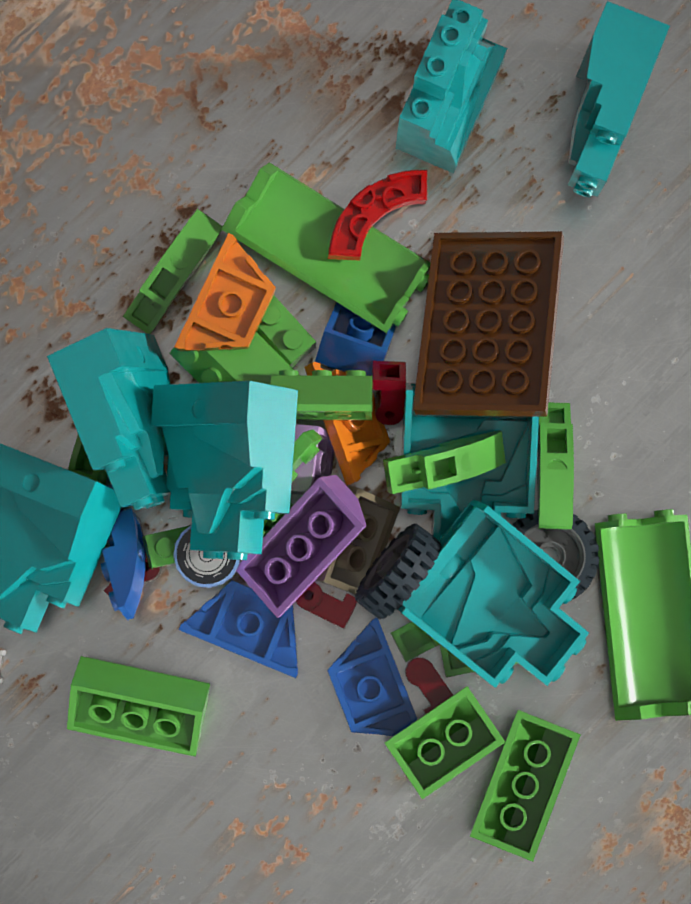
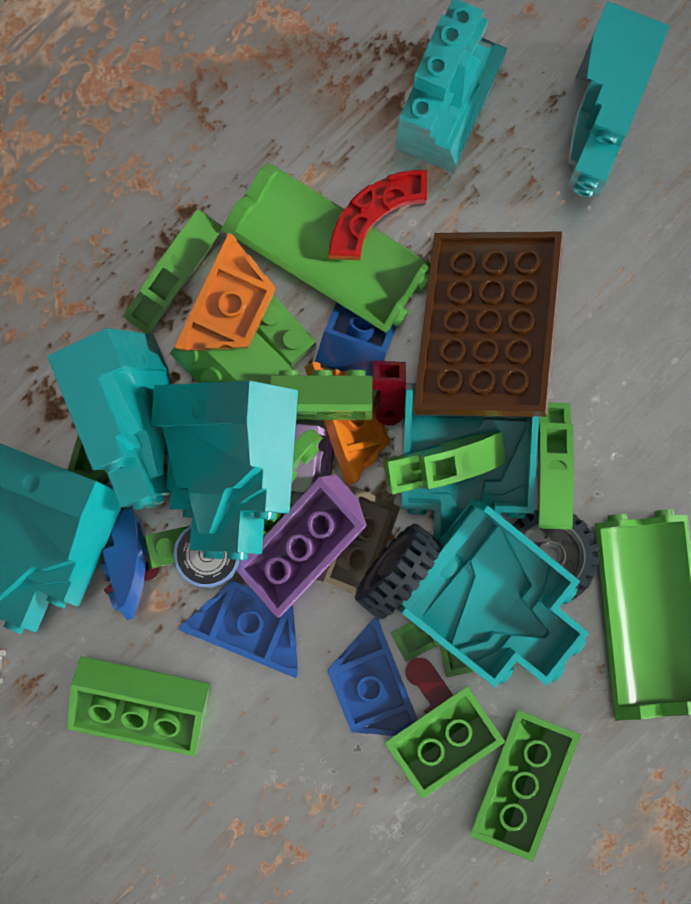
(327, 606): dark red leg -> none

